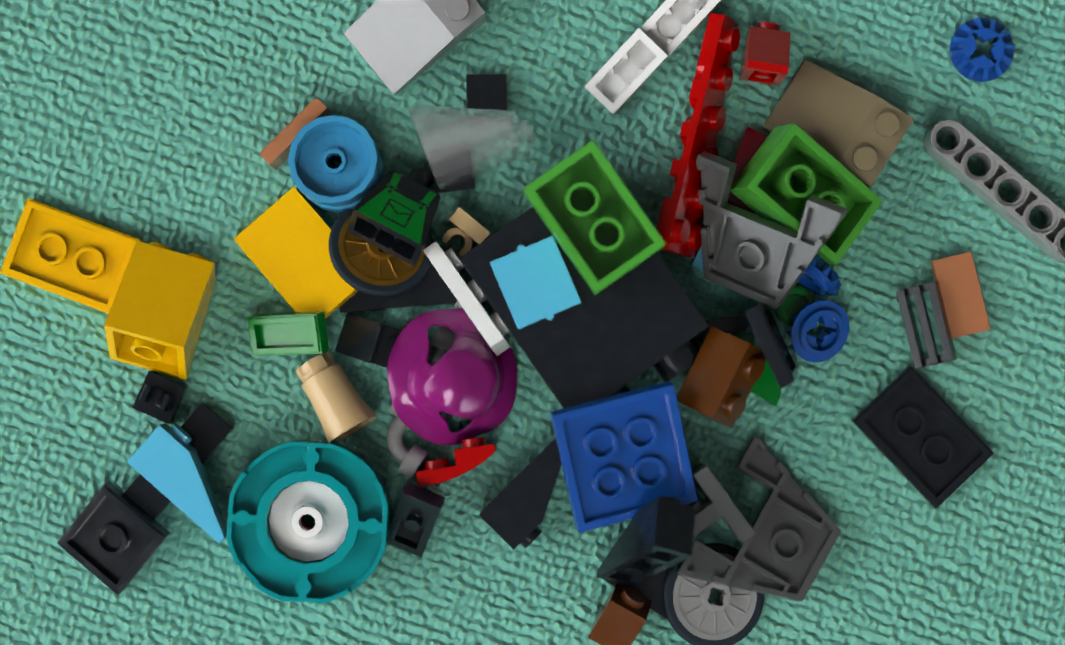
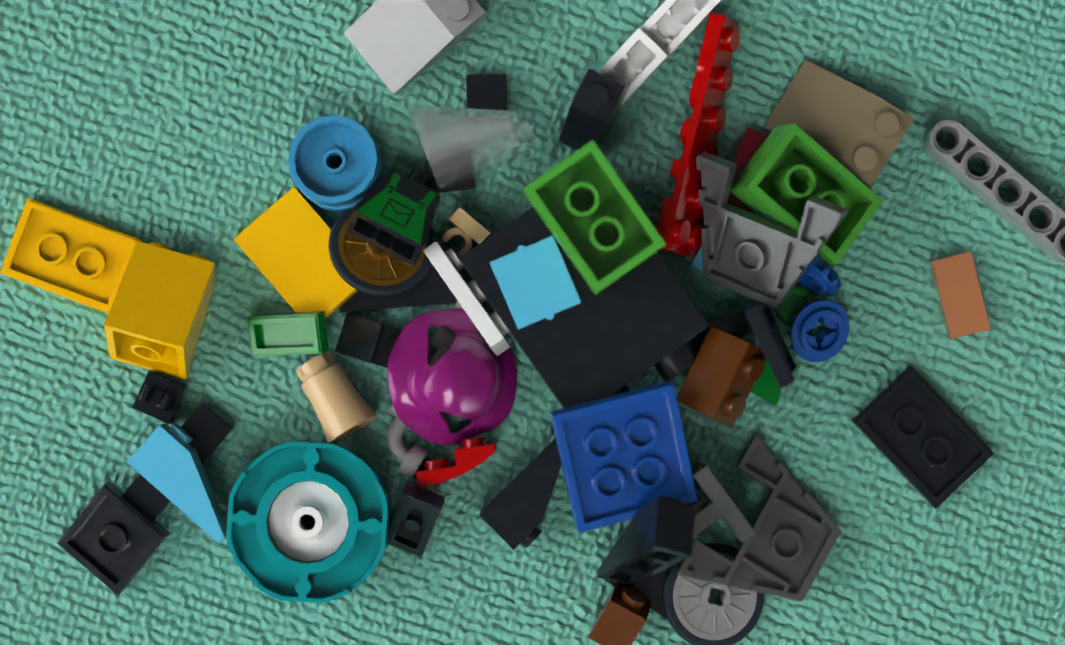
(278, 149): nougat tile -> none
(593, 110): none -> black slope
(765, 54): red slope -> none
(911, 326): black tile -> none
(981, 68): blue gear -> none

